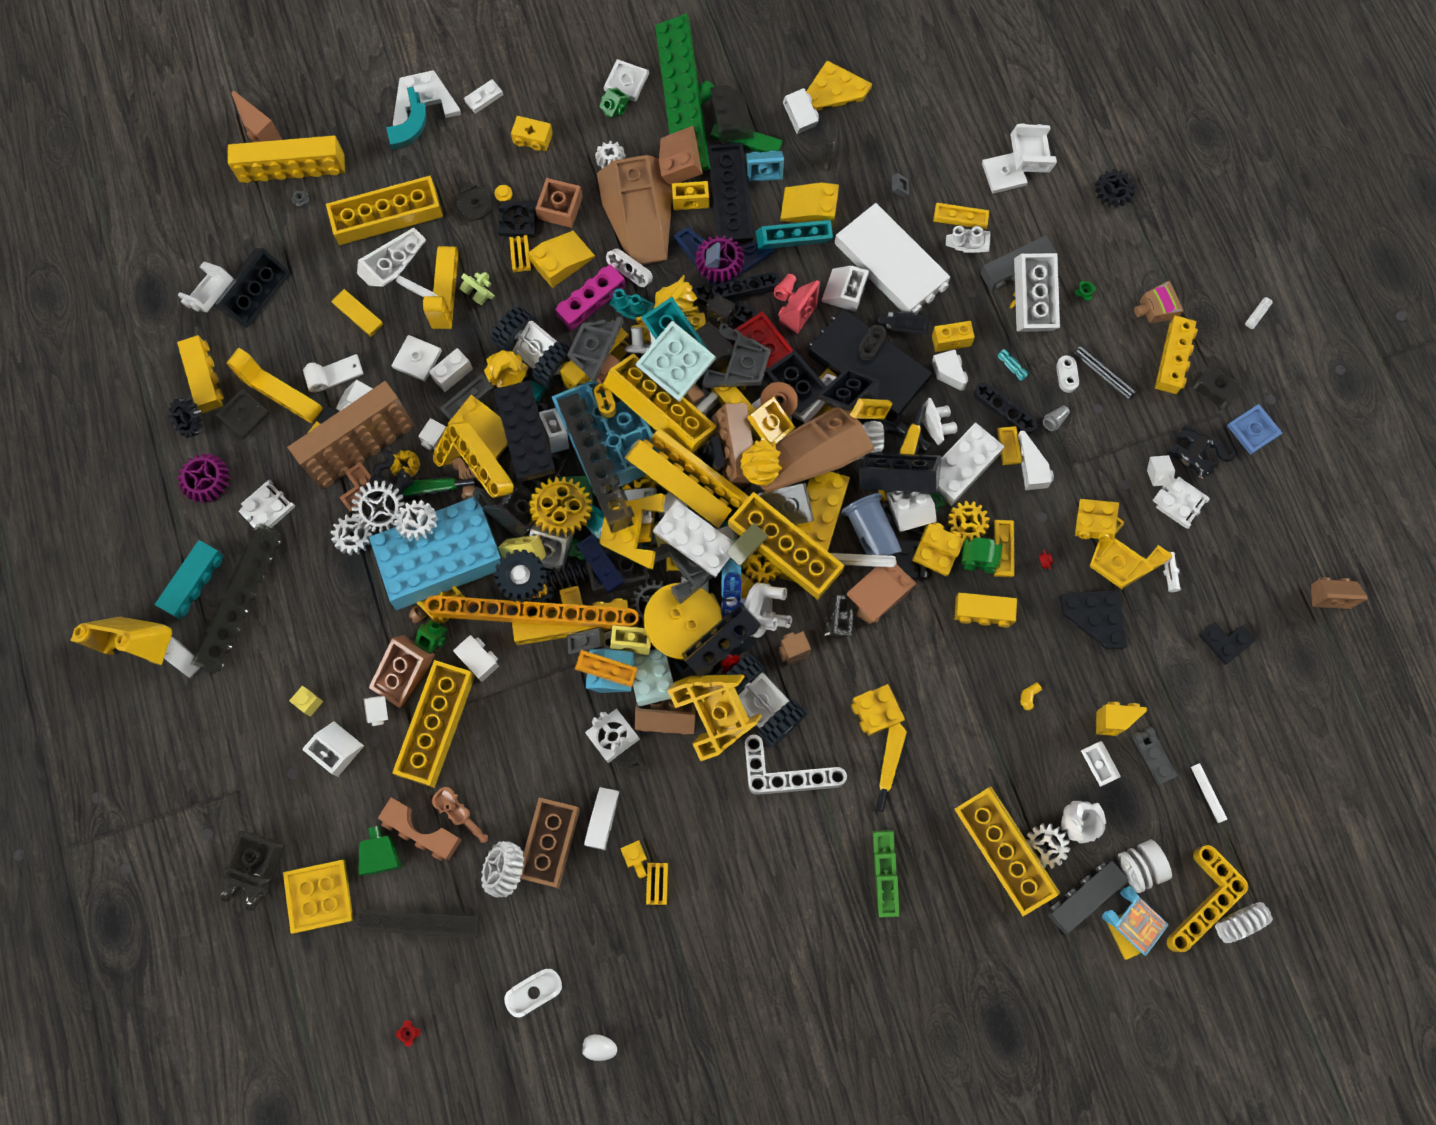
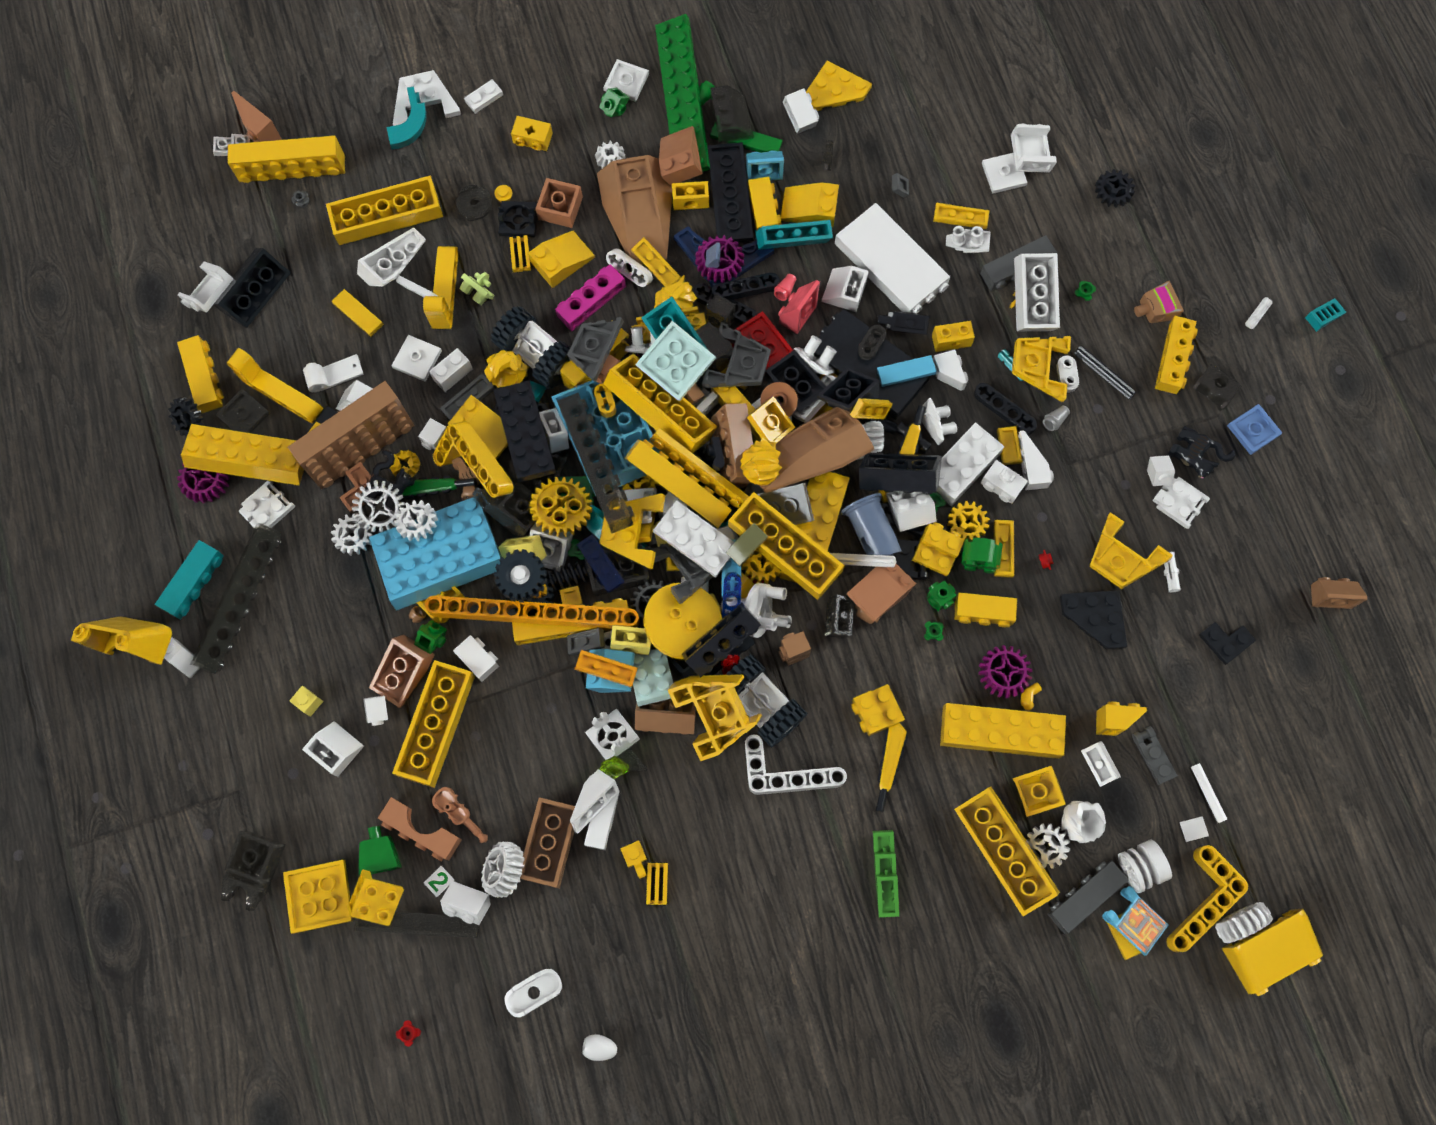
(220, 144): none -> white slope
(241, 454): none -> yellow brick
(374, 899): none -> yellow bracket
(438, 881): none -> white sticker
(465, 903): none -> white brick
(594, 796): none -> white slope
(614, 767): none -> clear neon green plate
(630, 306): teal connector -> none
(655, 263): none -> yellow tile
(763, 203): none -> yellow brick
(821, 364): none -> white connector
(906, 371): none -> medium azure tile
(934, 626): none -> green plate
(938, 601): none -> green brick
(997, 671): none -> magenta gear
(1003, 482): none -> white brick
(1003, 730): none -> yellow brick
(1033, 360): none -> yellow wing
(1039, 791): none -> yellow slope
(1097, 519): yellow plate -> none
(1194, 829): none -> white sticker
(1274, 952): none -> yellow windscreen
(1316, 322): none -> teal slope

